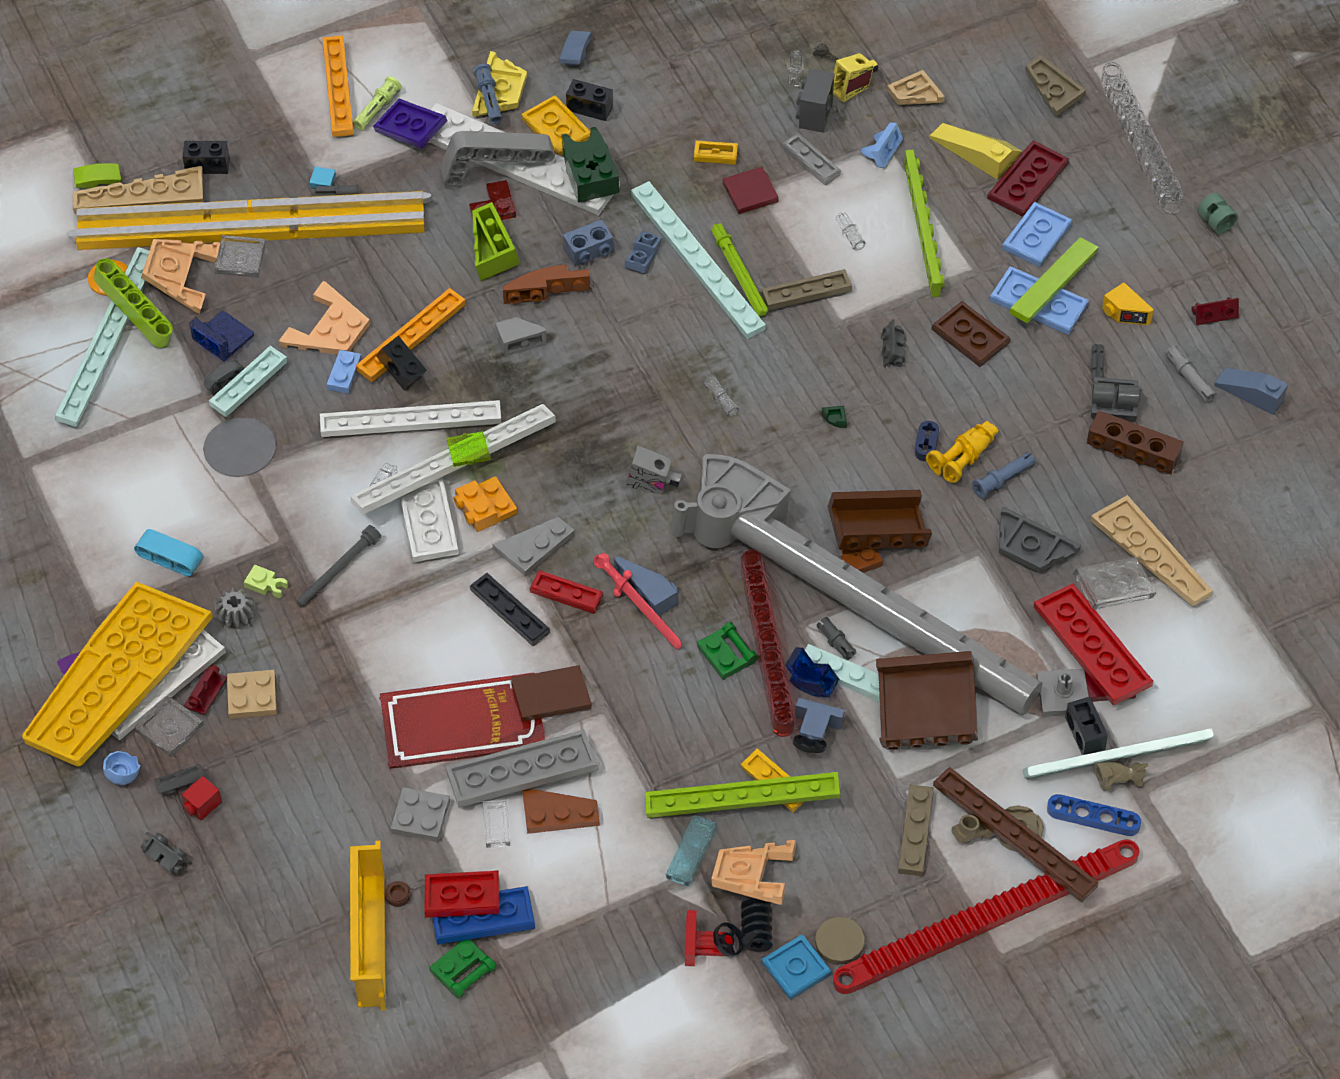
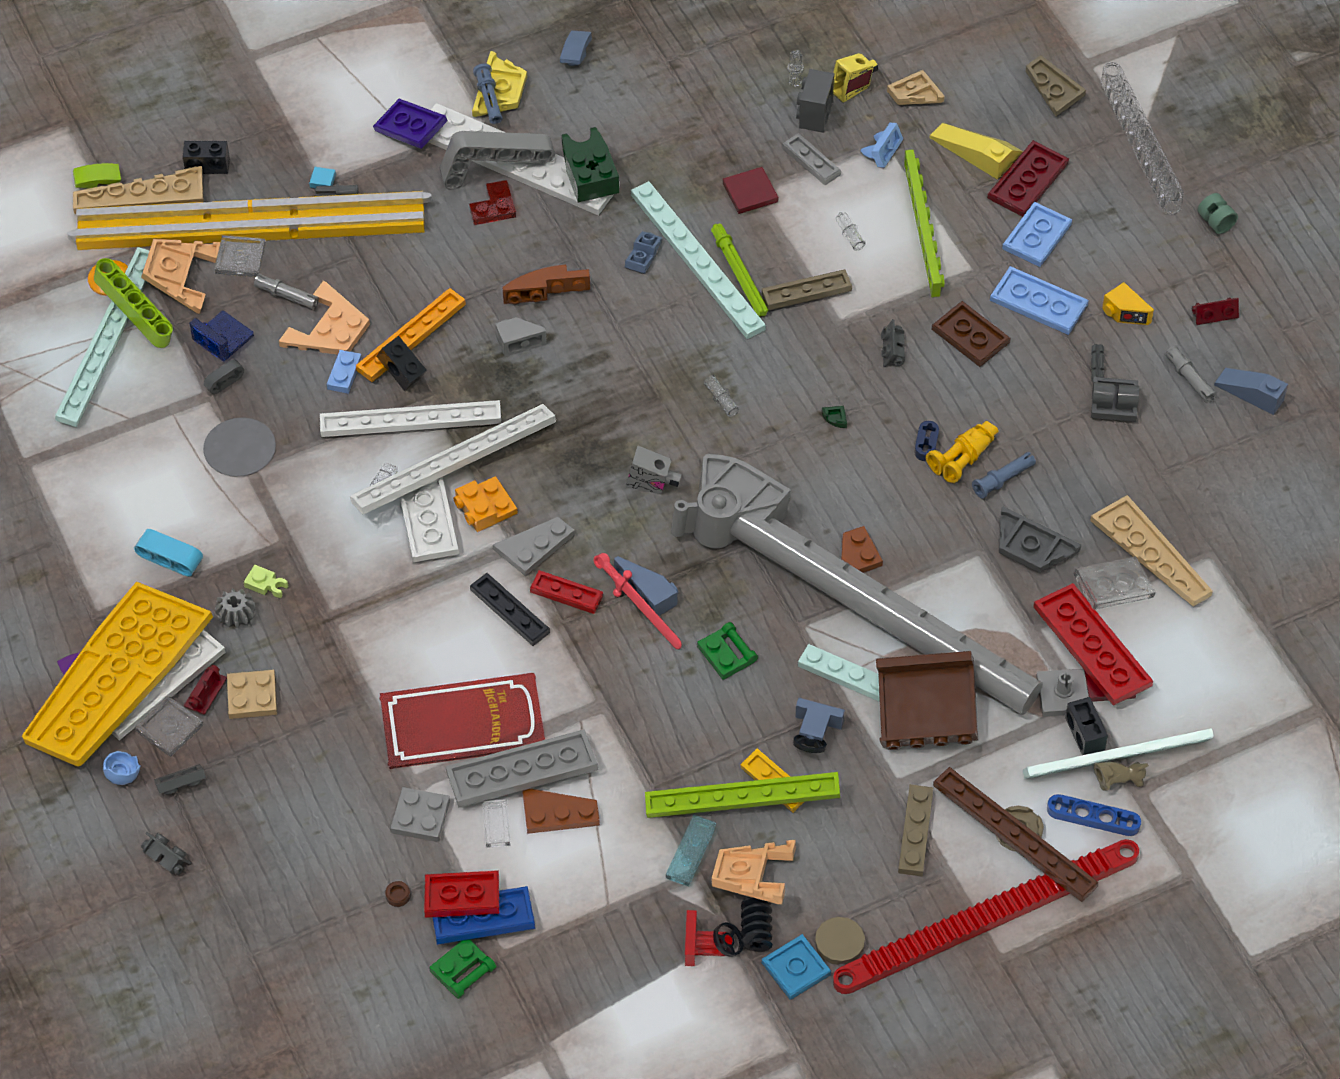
(201, 798): red brick -> none
(248, 381): light aqua plate -> none
(278, 288): none -> light grey pin
(337, 86): light orange plate -> none
(368, 925): yellow piece -> none
(369, 536): dark grey piece -> none
(381, 98): yellowish green pin -> none
(468, 449): clear neon green piece -> none
(492, 243): lime wedge -> none
(551, 693): reddish brown tile -> none
(555, 119): yellow tile -> none
(588, 242): sand blue brick -> none
(589, 99): black brick -> none
(713, 154): yellow tile -> none
(767, 651): clear red beam -> none
(811, 677): clear blue brick -> none
(822, 50): clear smoke hand -> none
(836, 638): dark grey pin -> none
(878, 519): reddish brown panel -> none
(969, 829): dark tan plate -> none
(1053, 280): lime tile -> none
(1134, 442): reddish brown brick -> none

